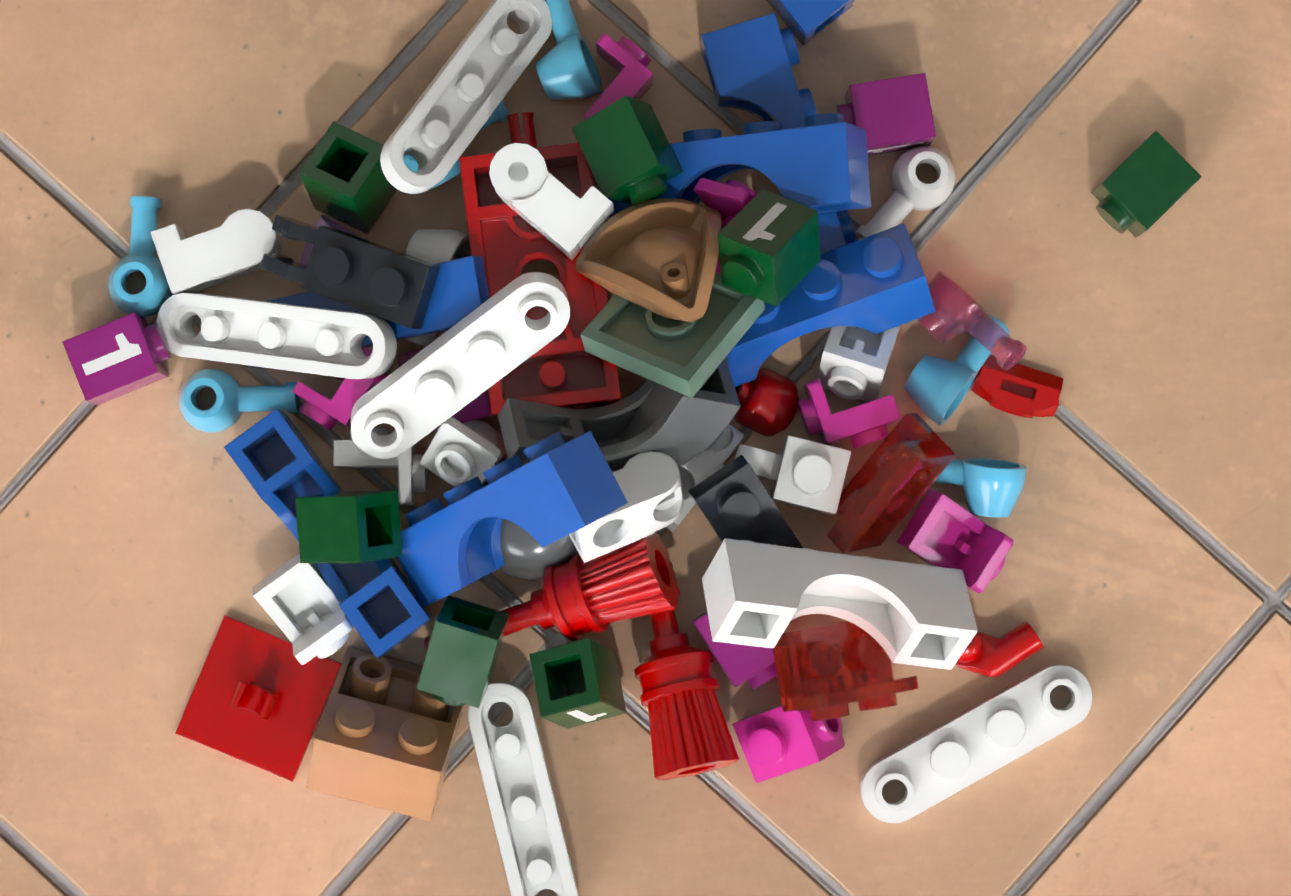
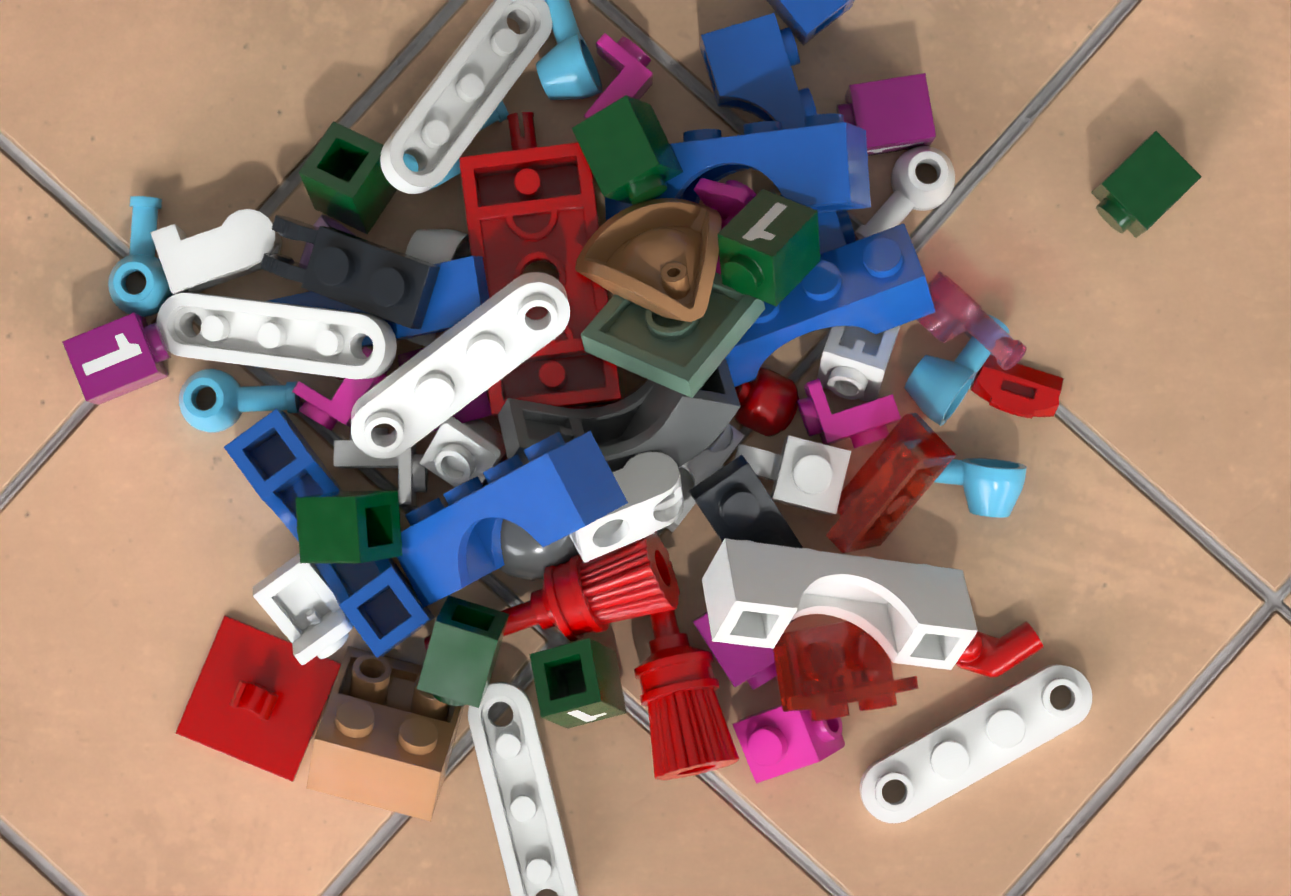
(544, 202): white leg -> none
(955, 539): dark pink bracket -> none

